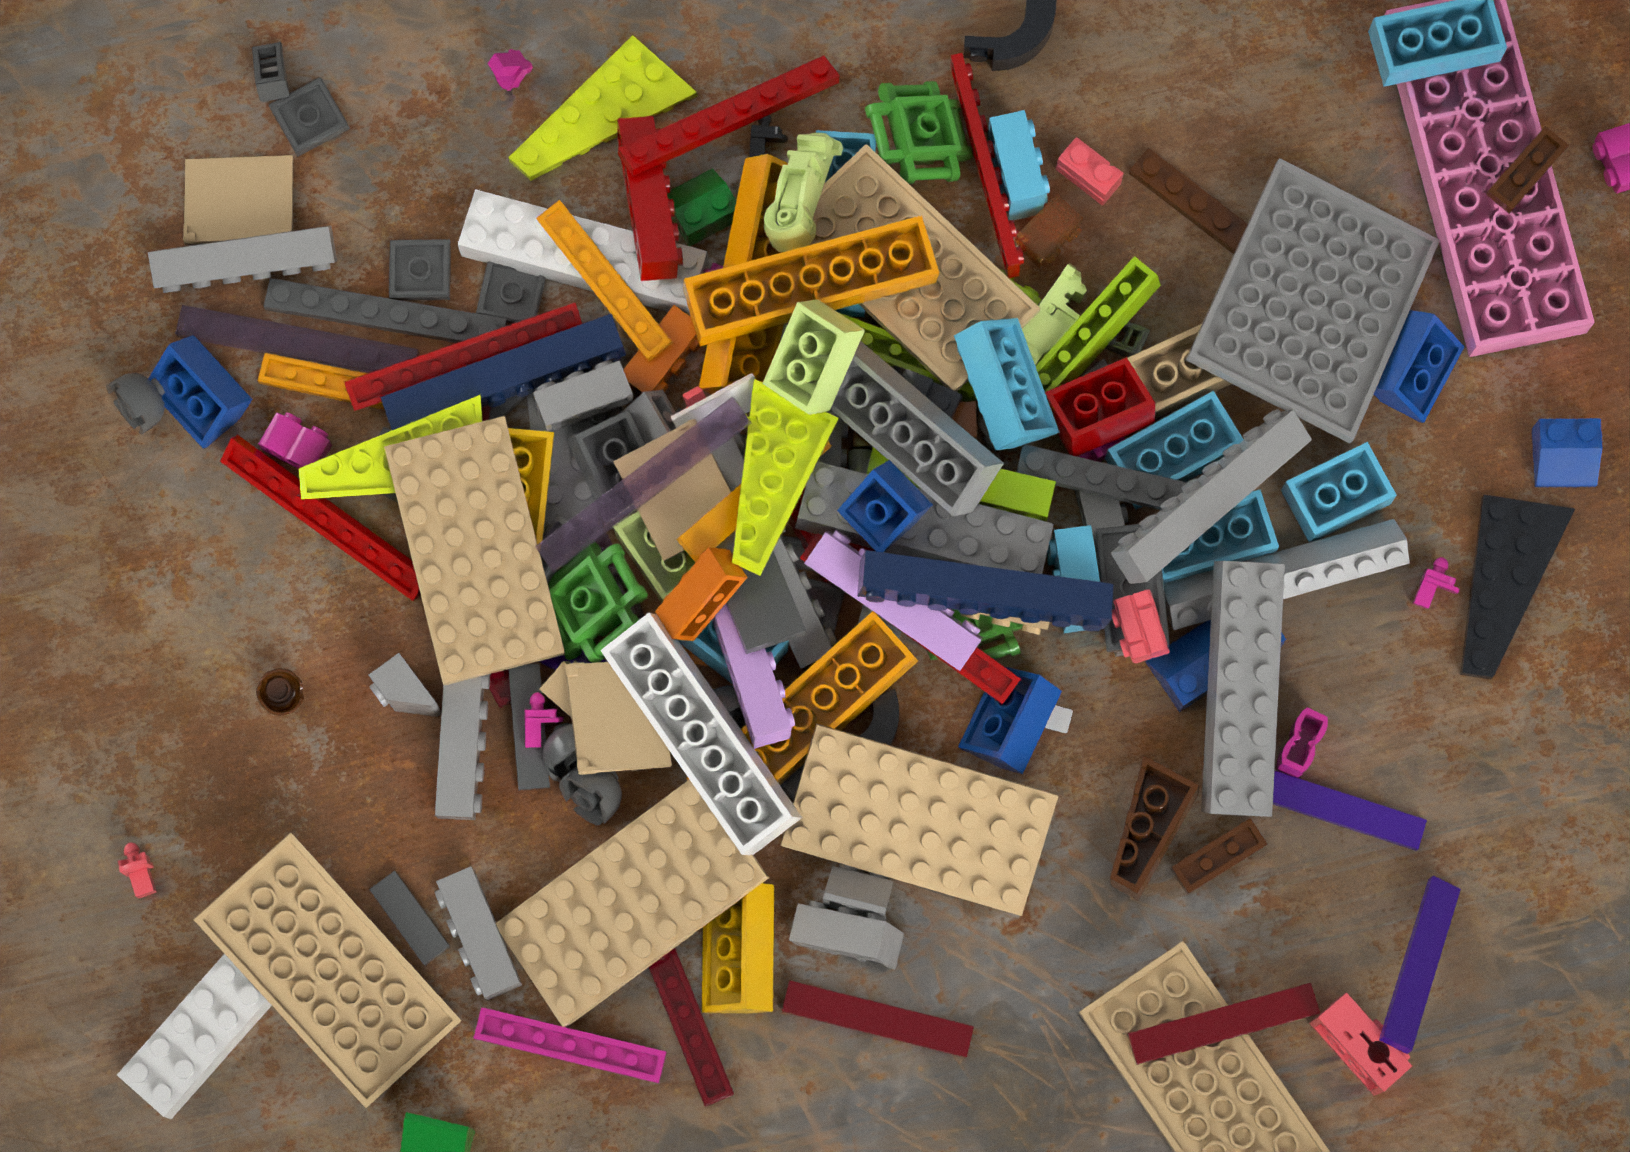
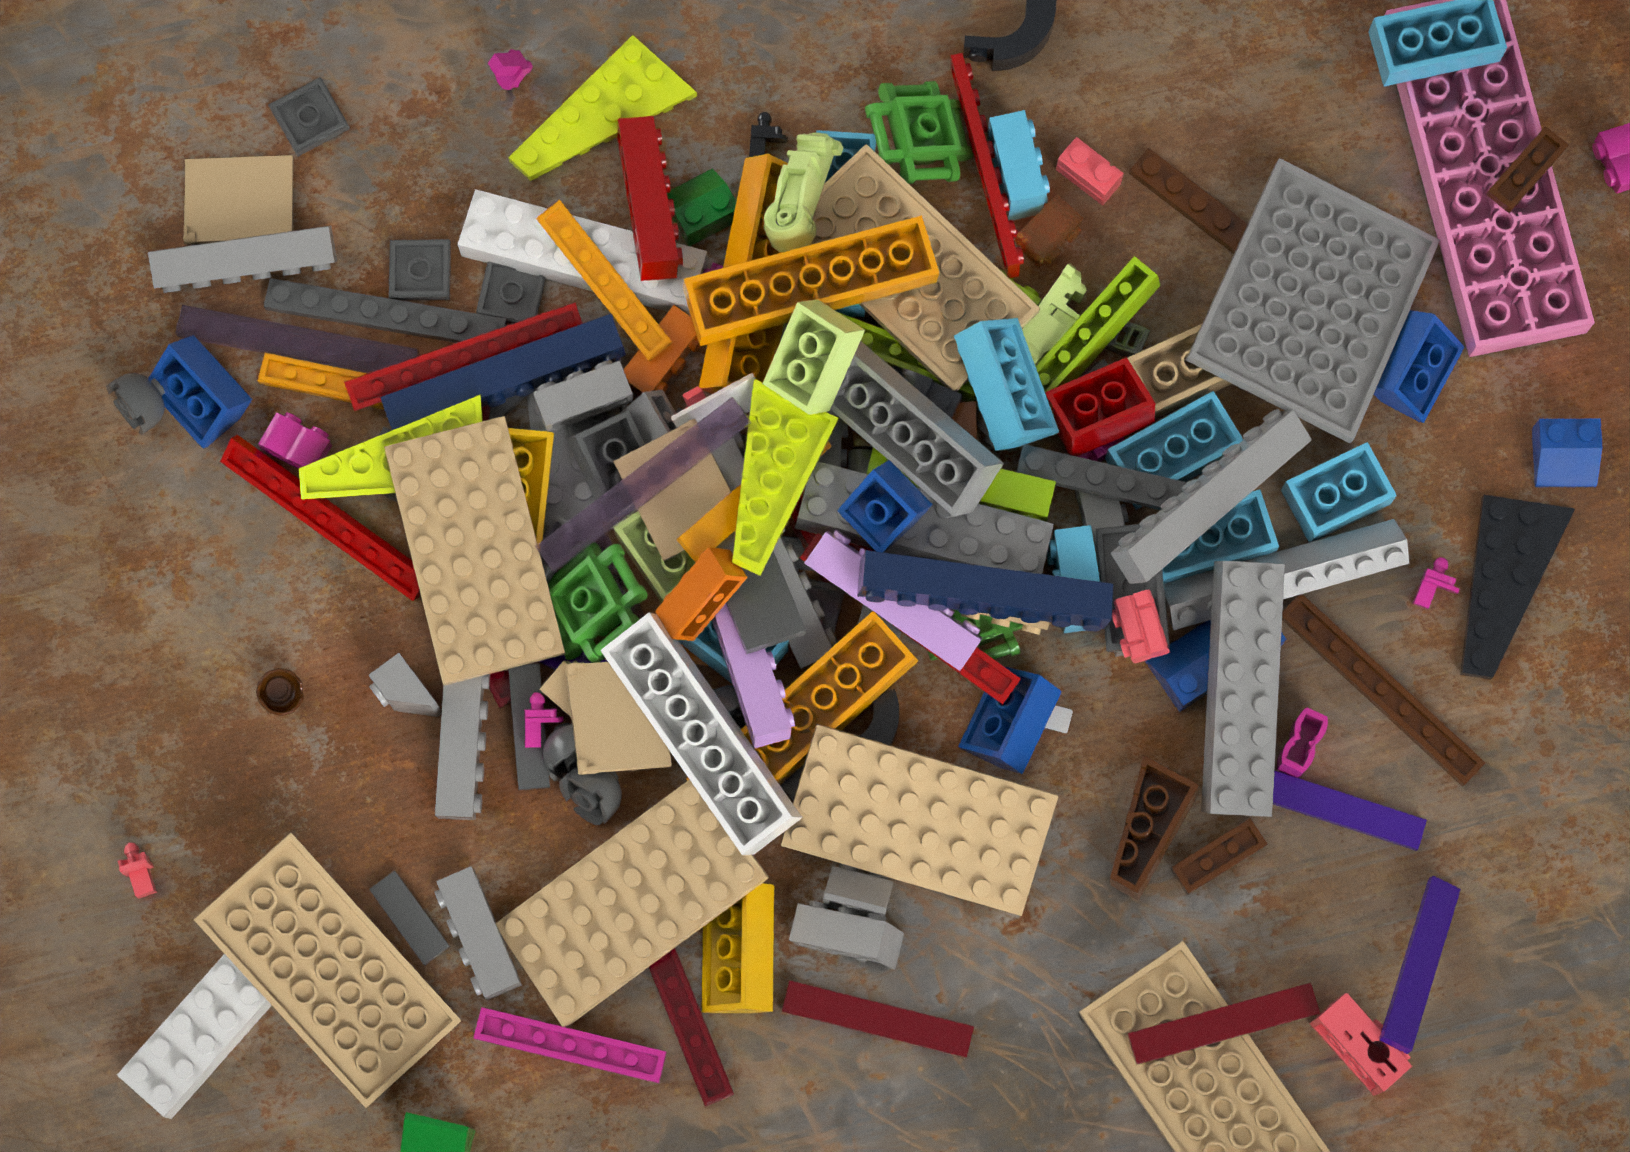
(270, 73): dark grey slope -> none
(728, 115): red plate -> none
(1382, 690): none -> reddish brown plate

